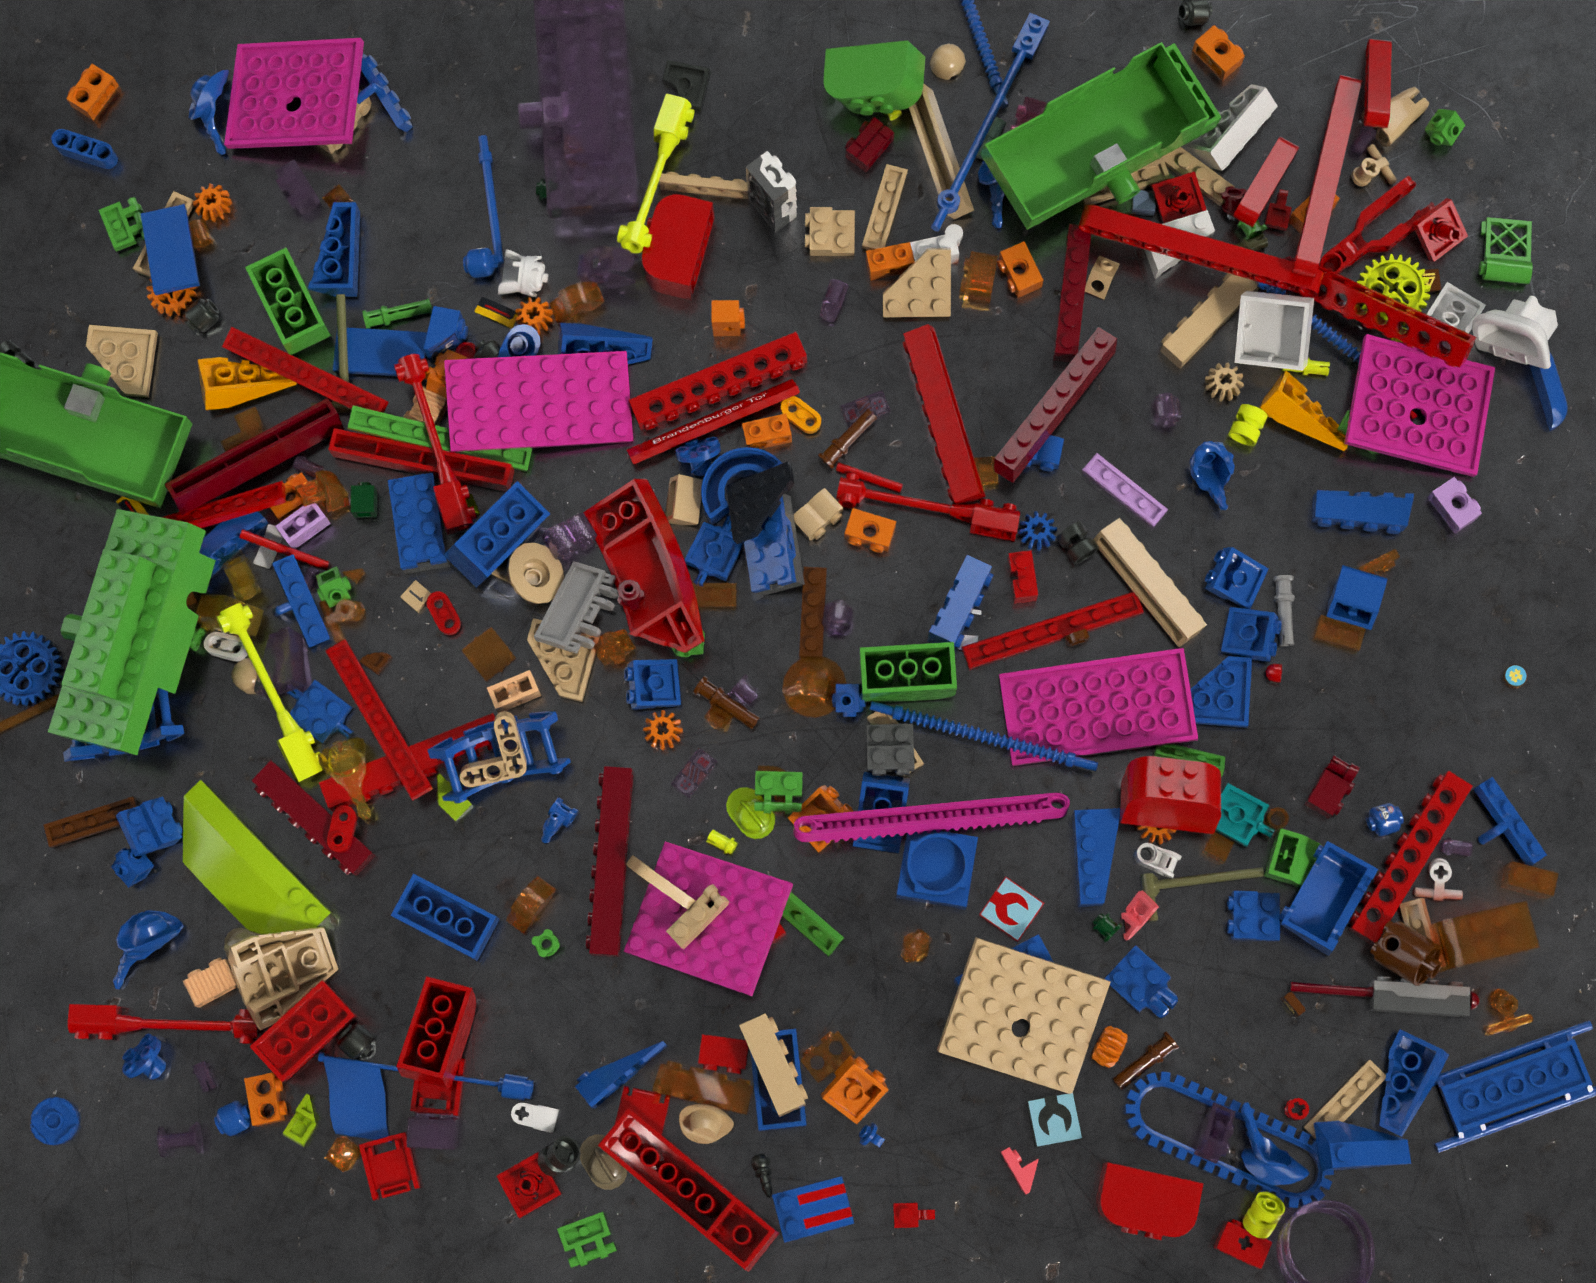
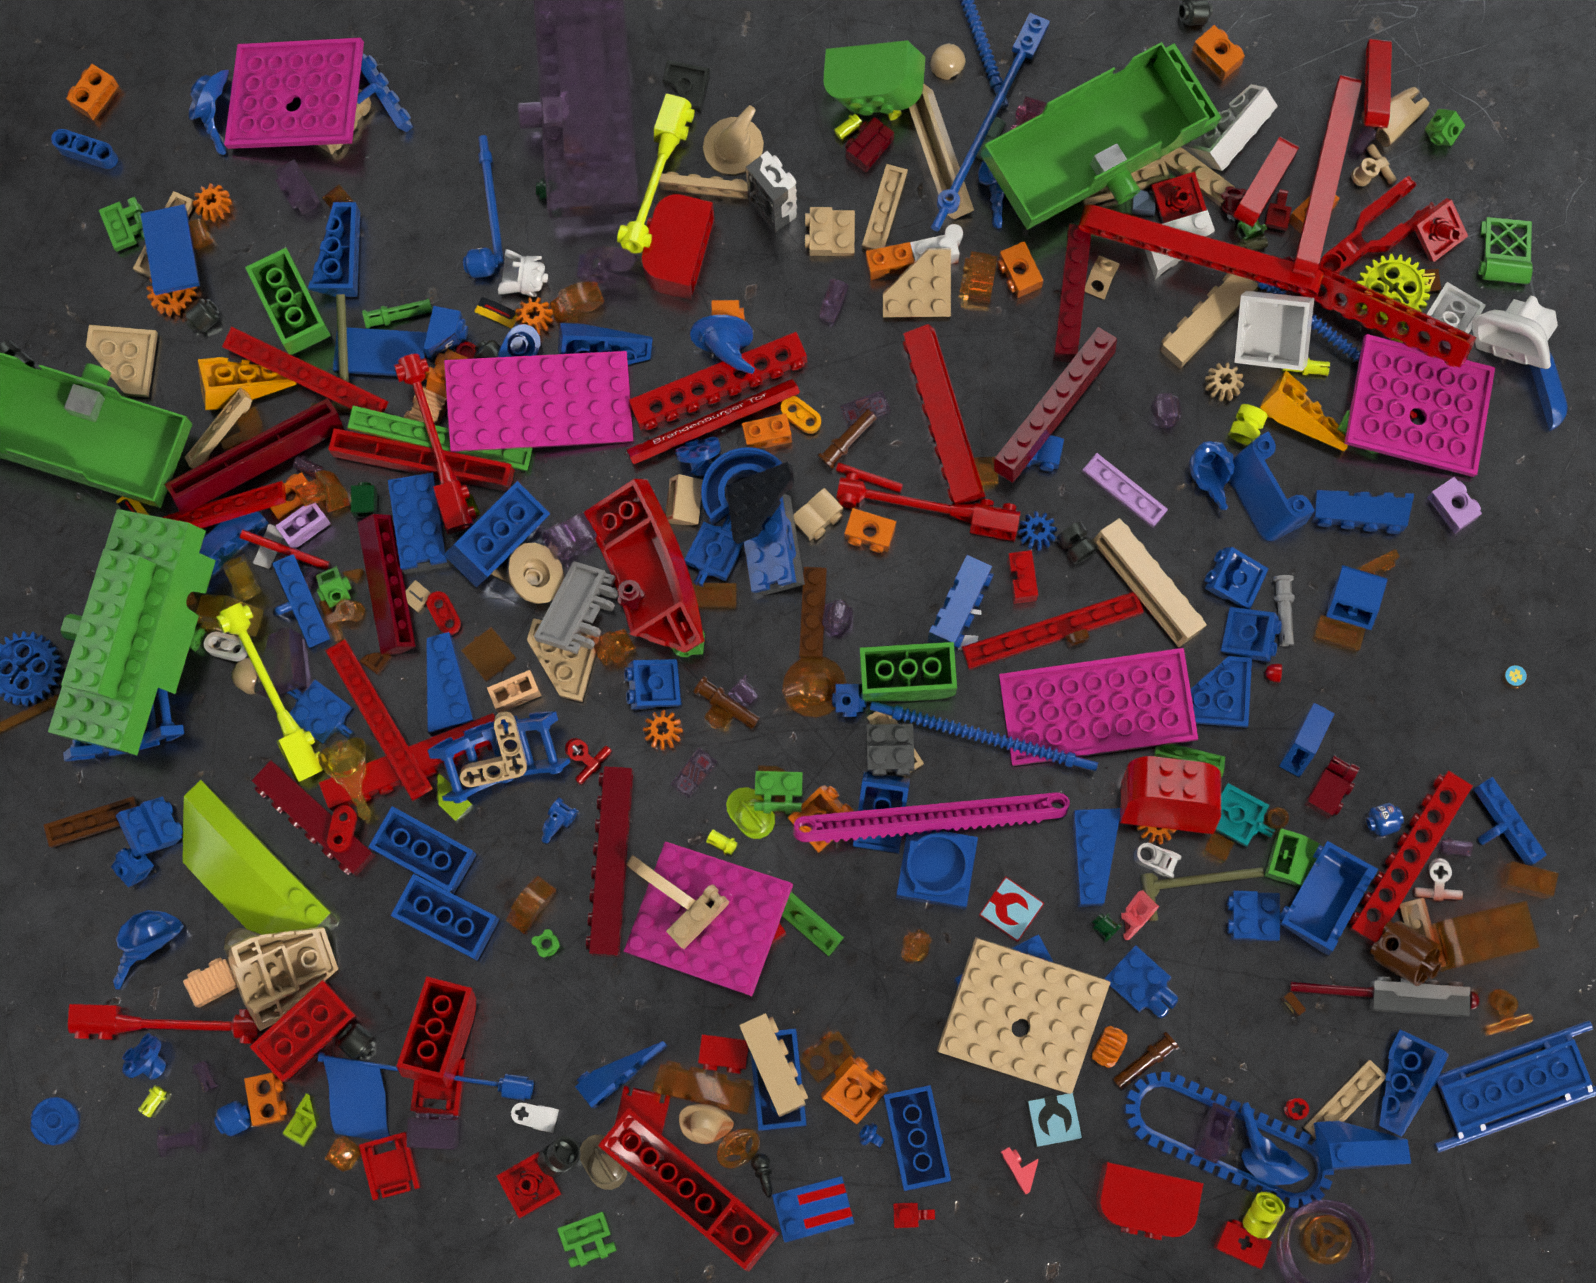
(152, 1101): none -> neon yellow pin
(219, 427): none -> tan plate
(386, 584): none -> dark red brick
(422, 850): none -> blue brick
(446, 690): none -> blue wedge
(592, 764): none -> red piece
(725, 338): none -> blue piece
(733, 143): none -> tan piece
(734, 1144): none -> clear orange piece
(849, 126): none -> neon yellow pin
(917, 1138): none -> blue brick
(1262, 495): none -> blue windscreen
(1307, 740): none -> blue slope
(1321, 1232): none -> clear orange piece

